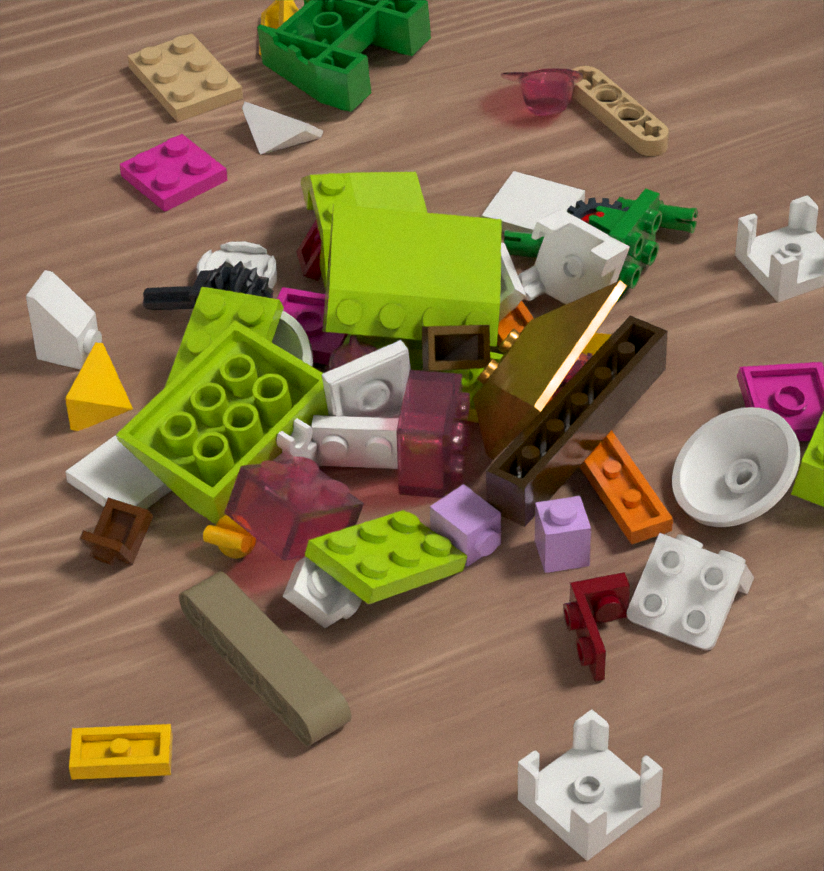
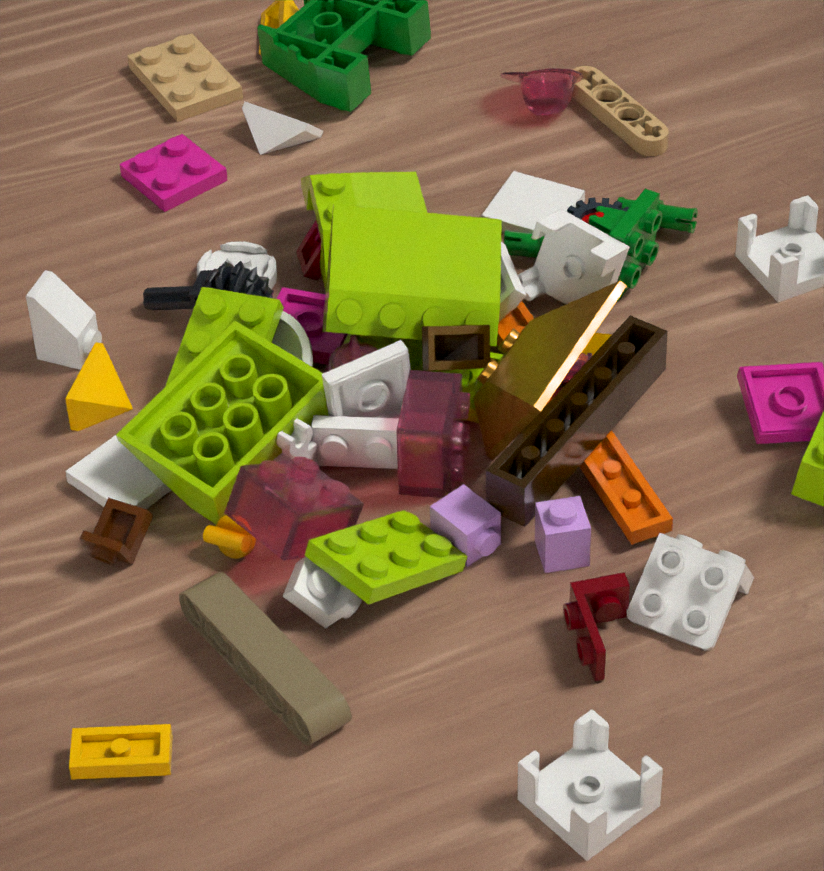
(736, 467): white dish -> none

